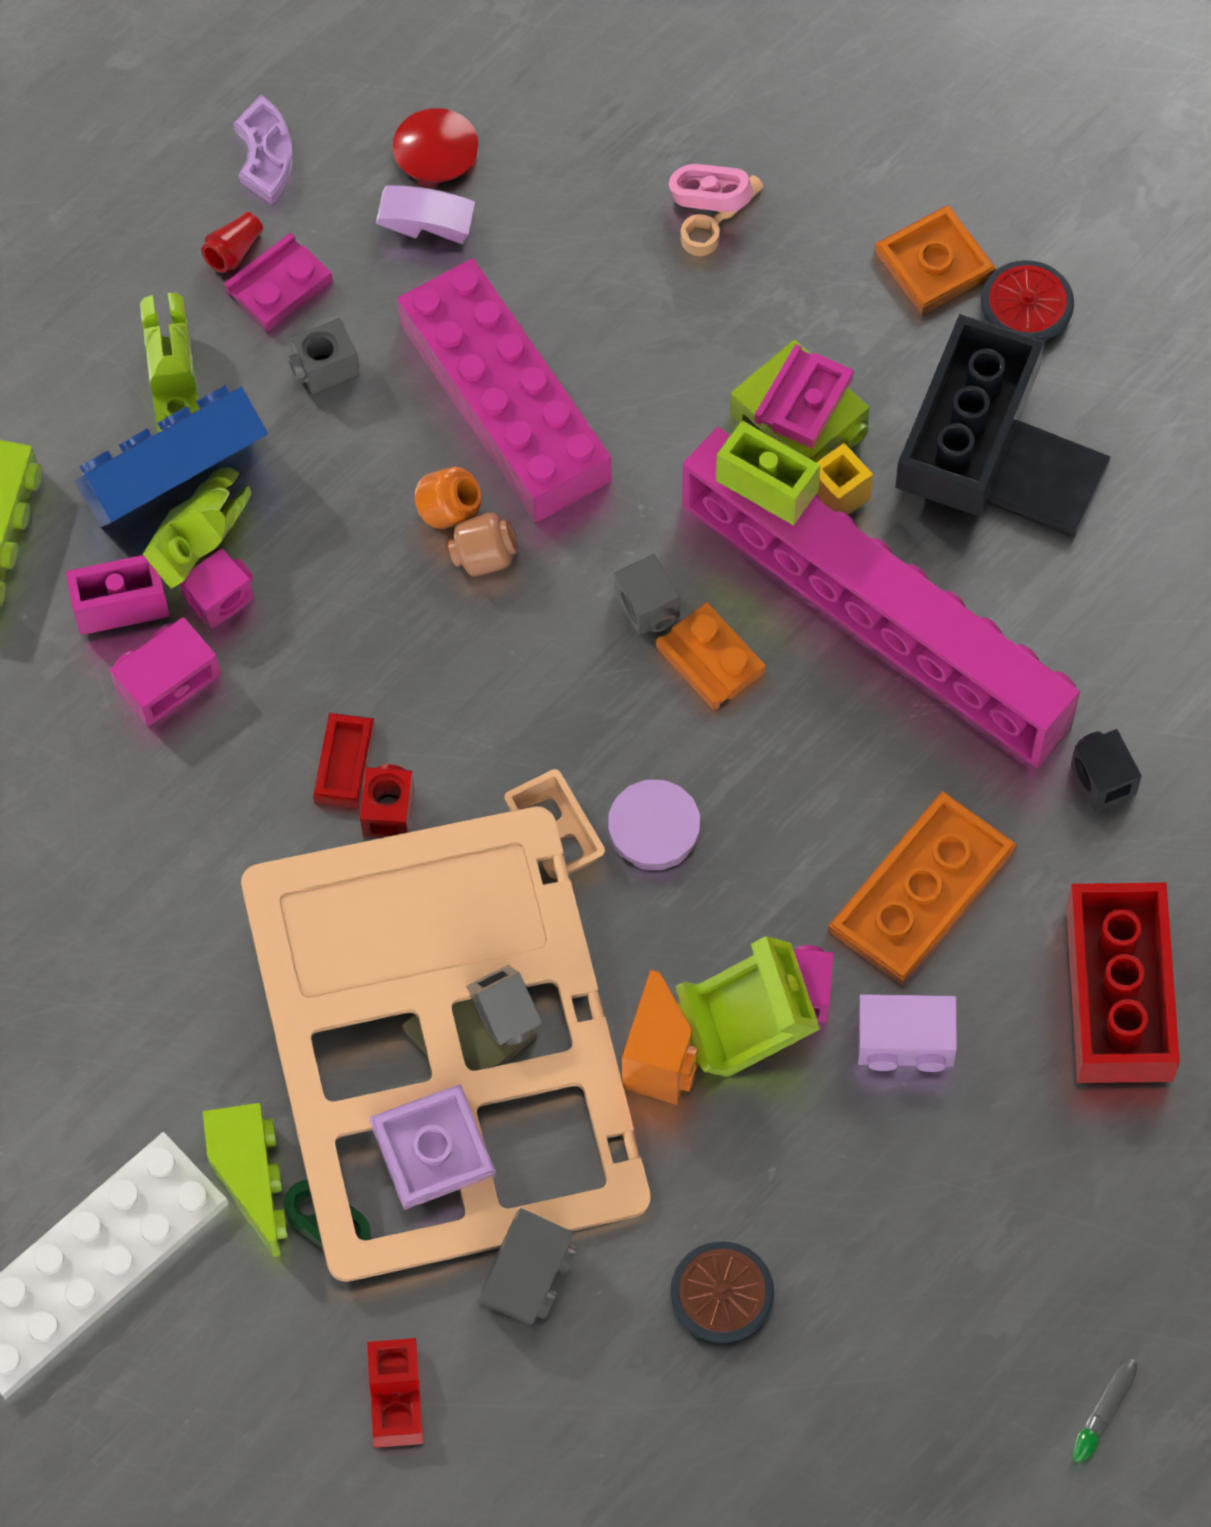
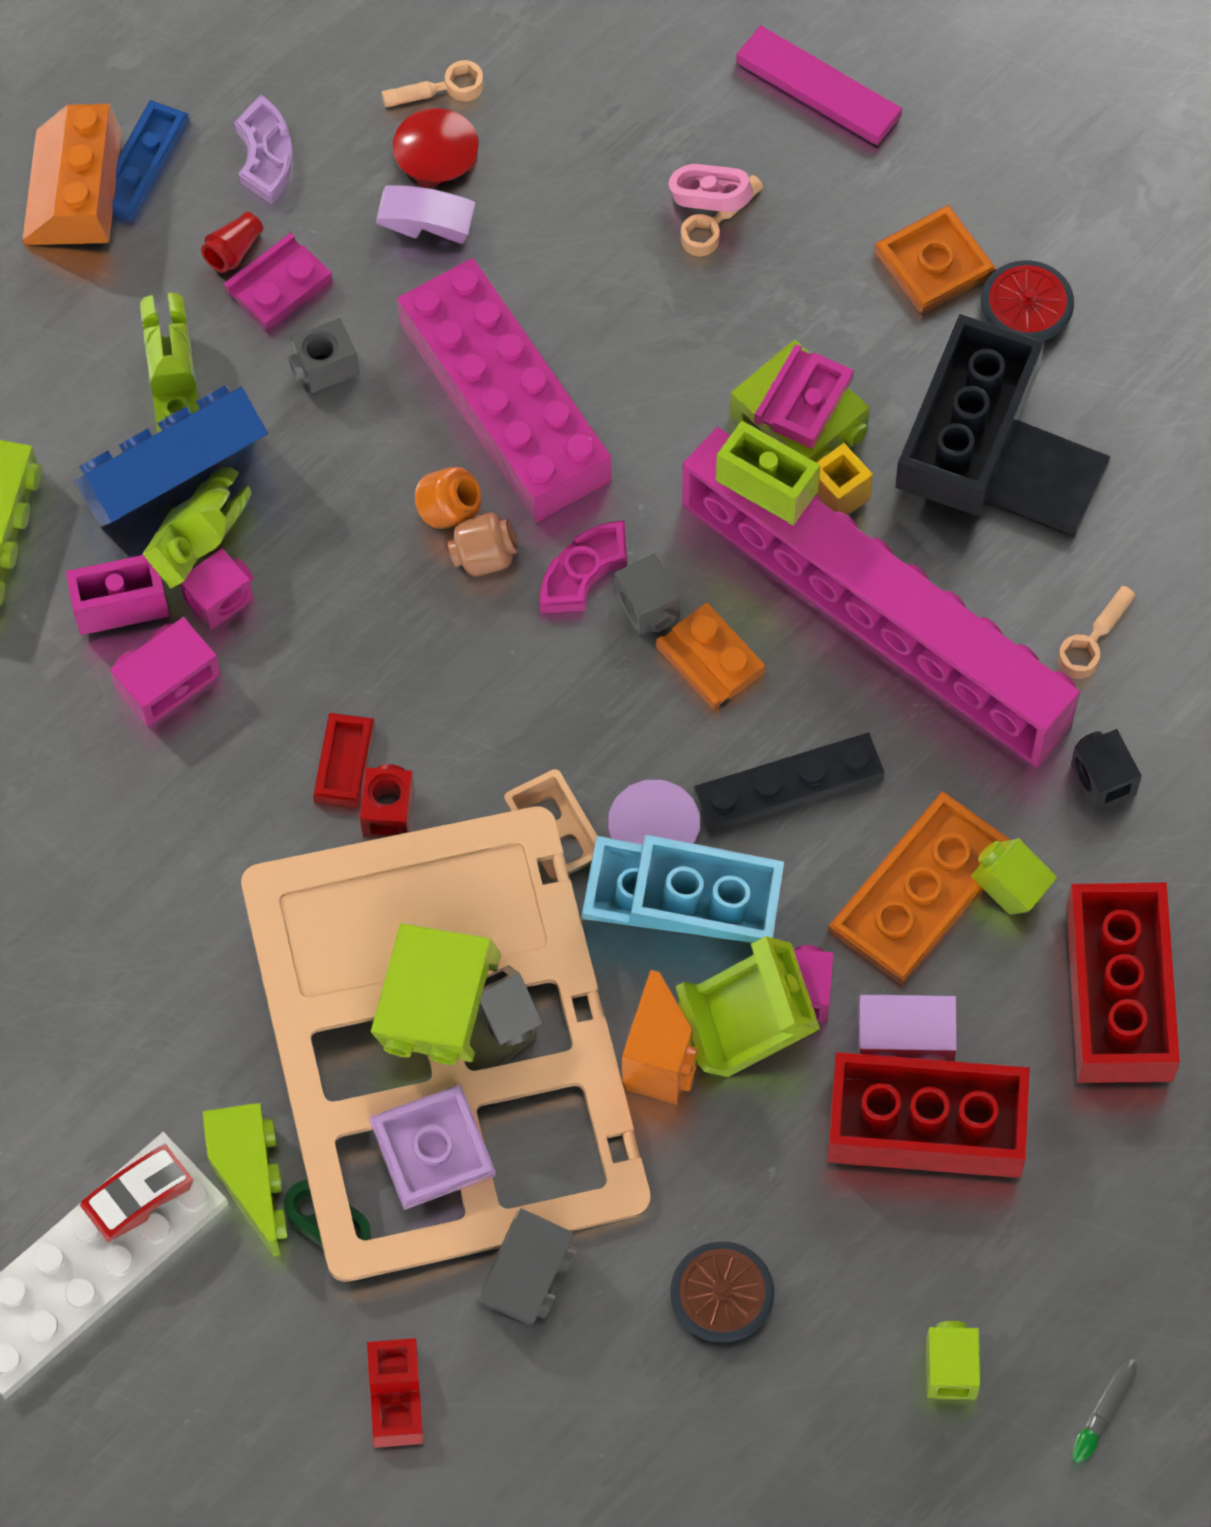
(73, 177): none -> orange slope
(136, 1191): none -> slope
(146, 156): none -> blue tile
(427, 89): none -> light nougat piece
(433, 993): none -> lime panel
(581, 565): none -> dark pink tile
(683, 888): none -> medium azure slope
(788, 782): none -> black plate
(819, 85): none -> dark pink tile
(929, 1115): none -> red brick
(952, 1361): none -> lime brick
(1013, 875): none -> lime brick
(1101, 627): none -> light nougat piece

